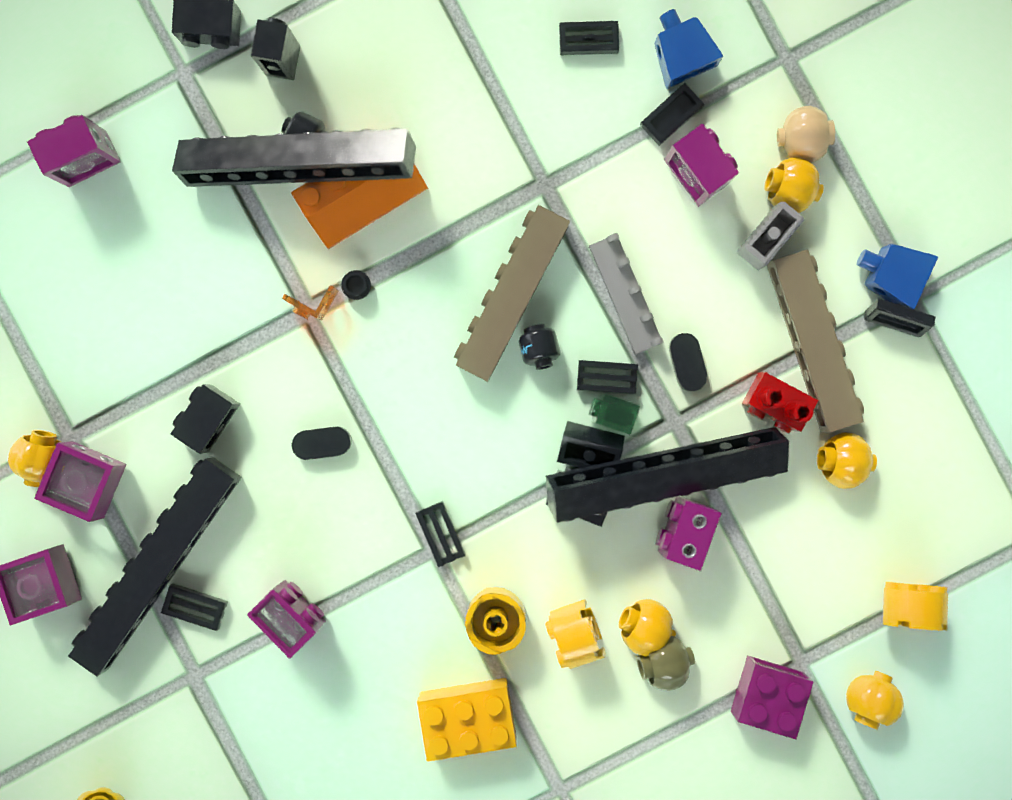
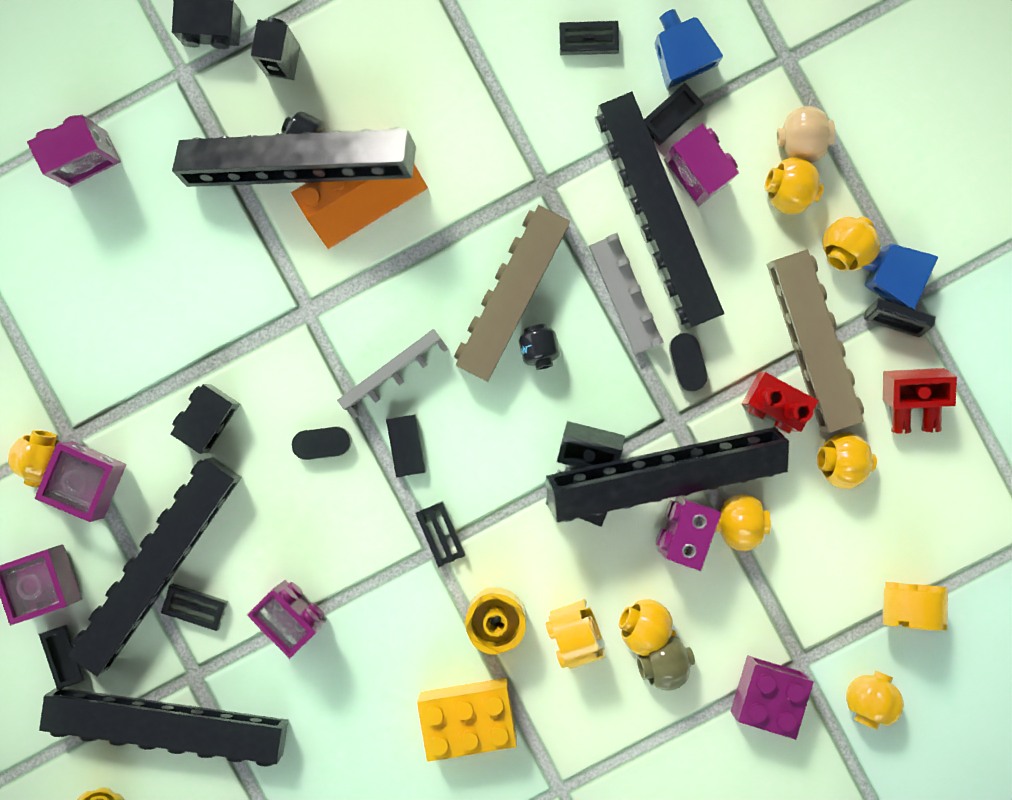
(57, 647): none -> black tile
(163, 726): none -> black brick
(305, 311): clear orange bracket -> none
(356, 285): black plate -> none
(390, 370): none -> light grey hinge
(405, 445): none -> black tile
(610, 365): black tile -> none
(614, 413): clear green brick -> none
(658, 210): none -> black brick
(743, 522): none -> yellow plant
(770, 235): light grey brick -> none
(851, 243): none -> yellow plant
(918, 389): none -> red brick

